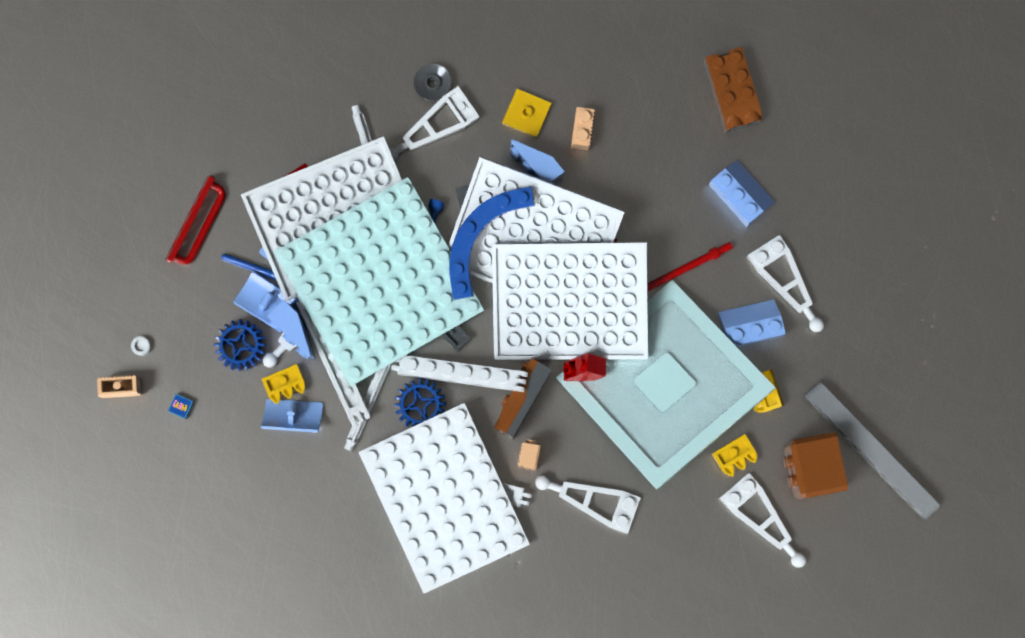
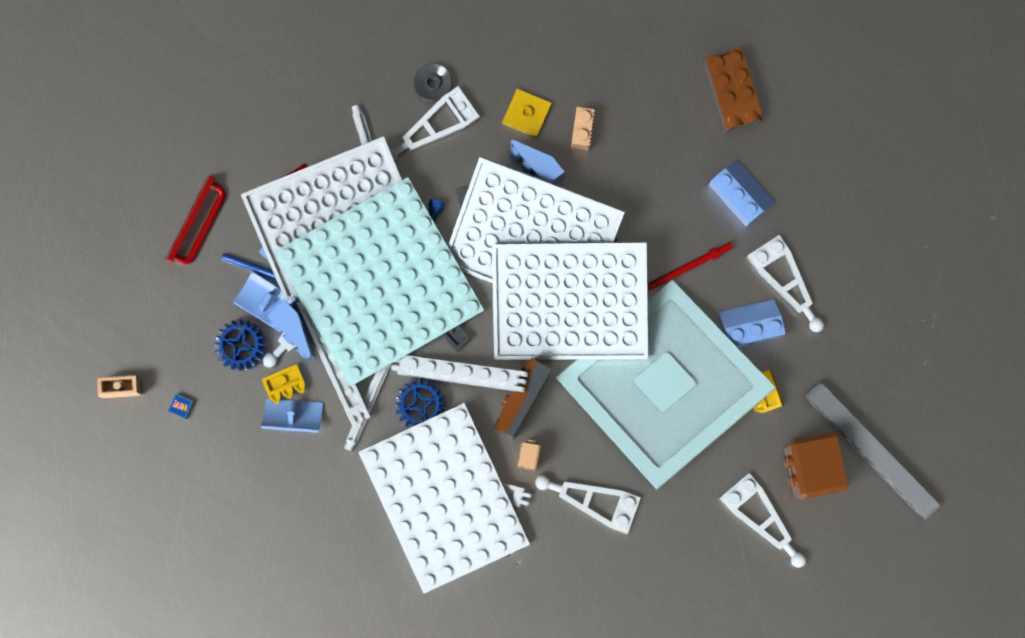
(141, 346): white tile -> none
(471, 229): blue plate -> none
(585, 368): red slope -> none
(734, 454): yellow plate -> none

